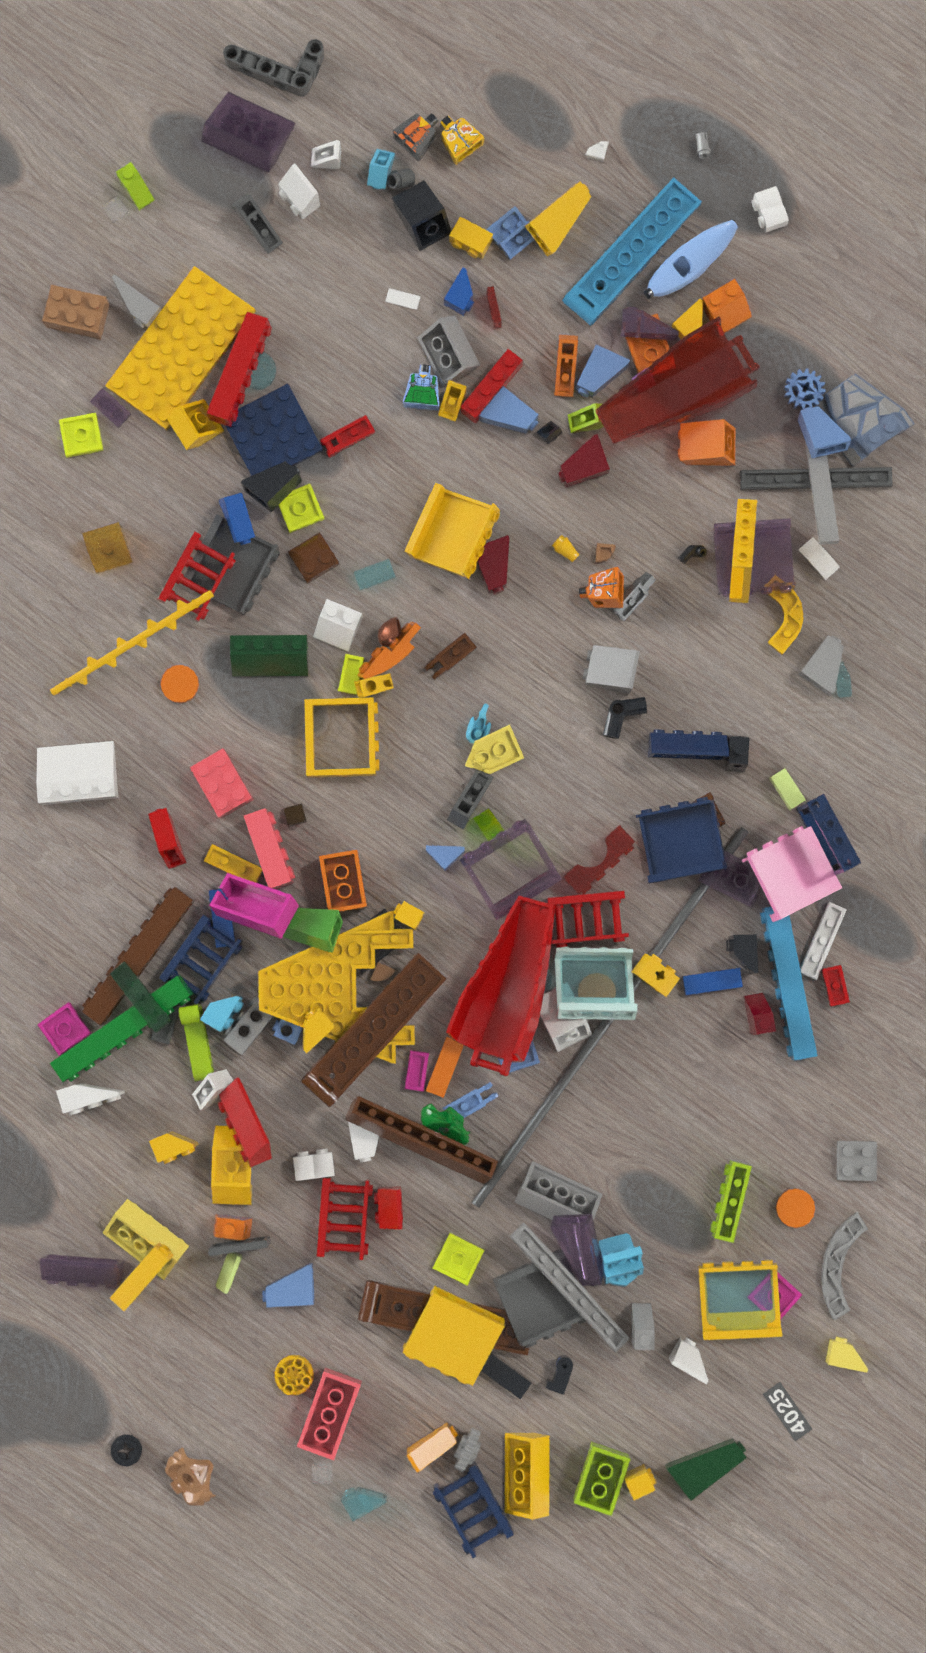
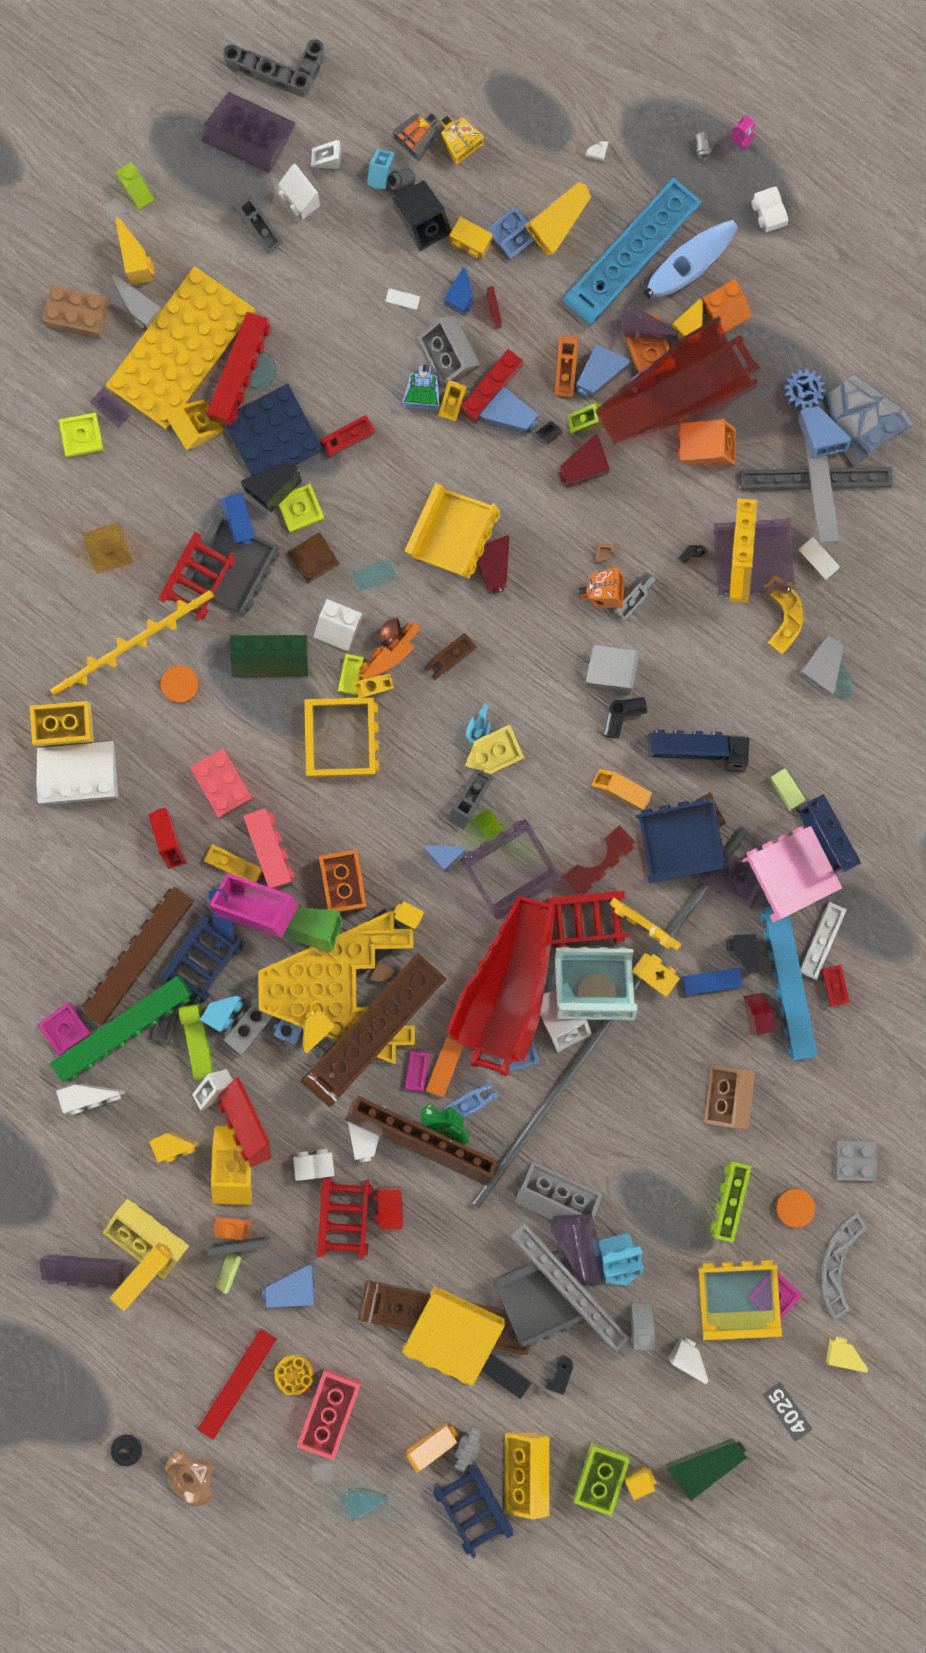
(61, 723): none -> yellow brick
(136, 263): none -> yellow slope
(140, 997): clear green tile -> none
(237, 1383): none -> red tile
(295, 815): dark brown slope -> none
(458, 1259): neon yellow tile -> none
(565, 548): yellow cone -> none
(621, 788): none -> light orange slope
(635, 917): none -> yellow plate
(729, 1097): none -> medium nougat slope
(742, 132): none -> dark pink leg

